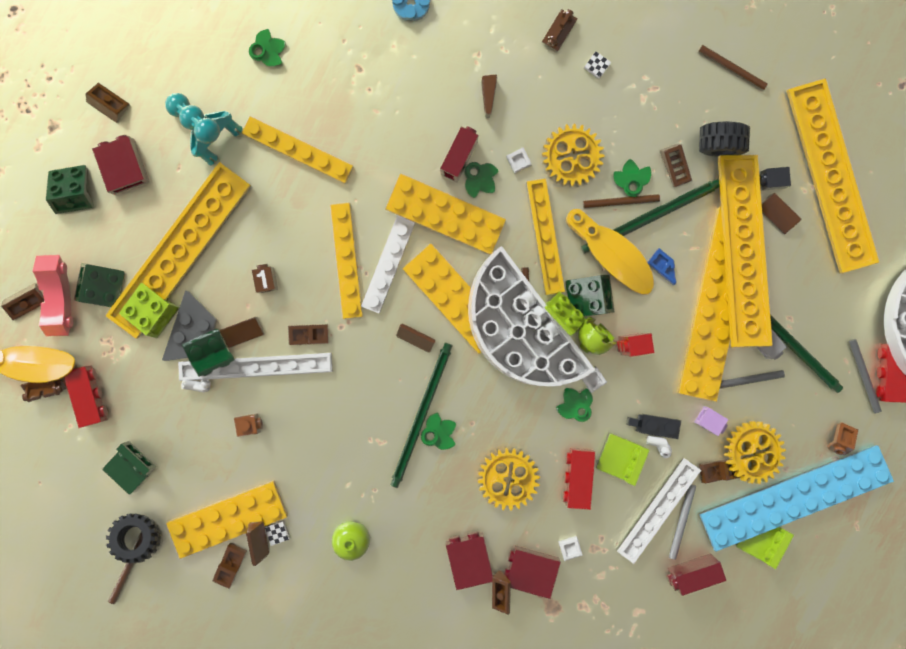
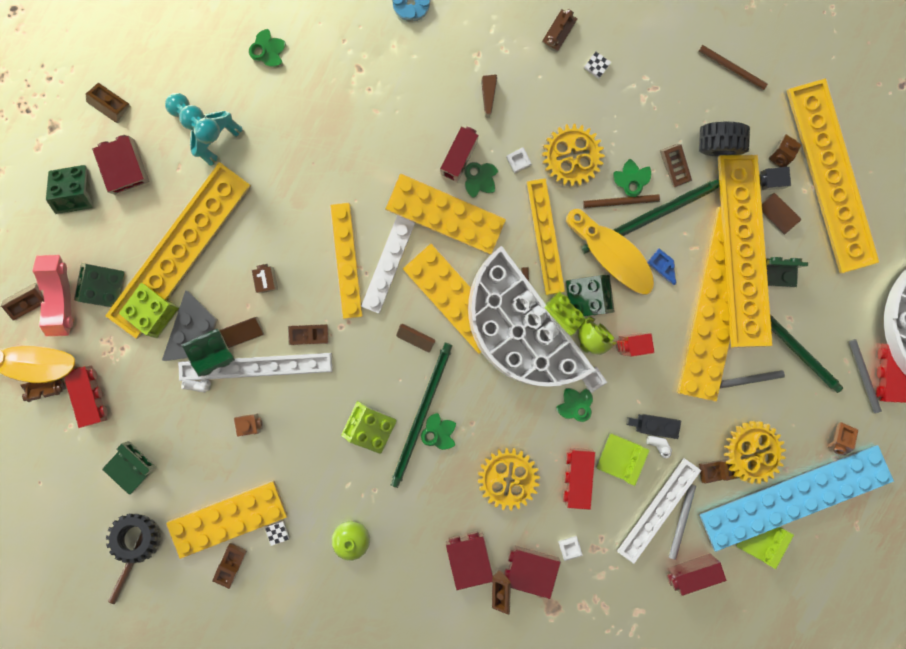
(257, 542): reddish brown slope -> none
(297, 150): yellow plate -> none
(368, 428): none -> lime bracket
(711, 421): lavender brick -> none
(774, 351): light grey brick -> none
(783, 273): none -> dark green bracket
(785, 151): none -> reddish brown bracket

